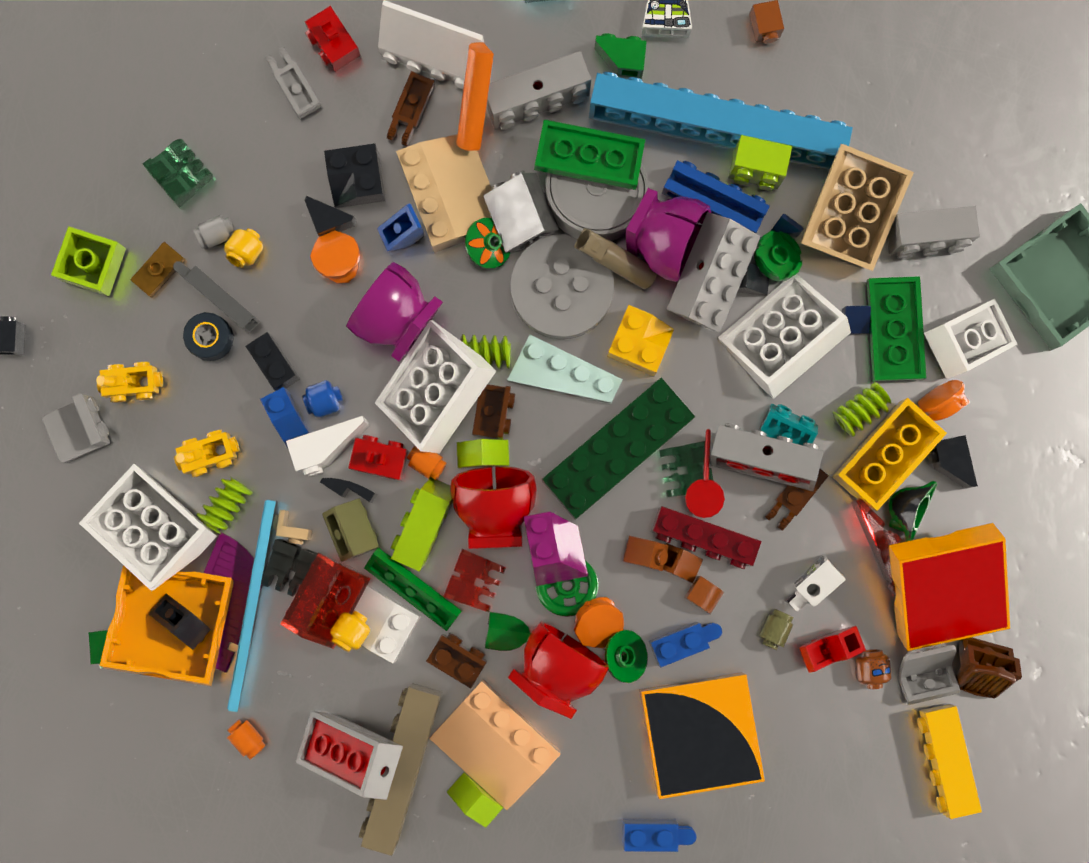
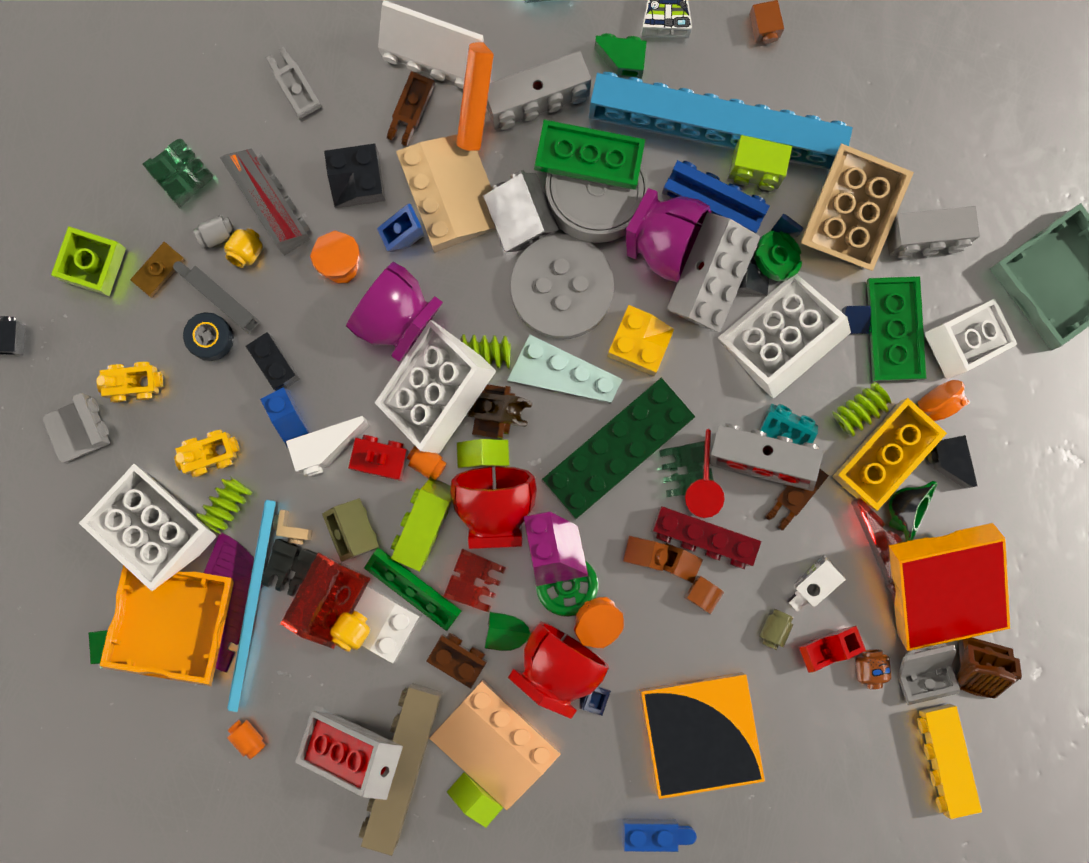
(179, 621): black slope -> none
(266, 200): none -> dark grey slope
(322, 399): blue head -> none
(328, 218): black slope -> none
(332, 38): red brick -> none
(342, 488): black slope -> none
(479, 246): green dish -> none
(500, 409): none -> dark brown plate
(595, 701): none -> dark blue slope
(615, 258): dark tan piece -> none
(633, 659): green dish -> none
(684, 642): blue brick -> none

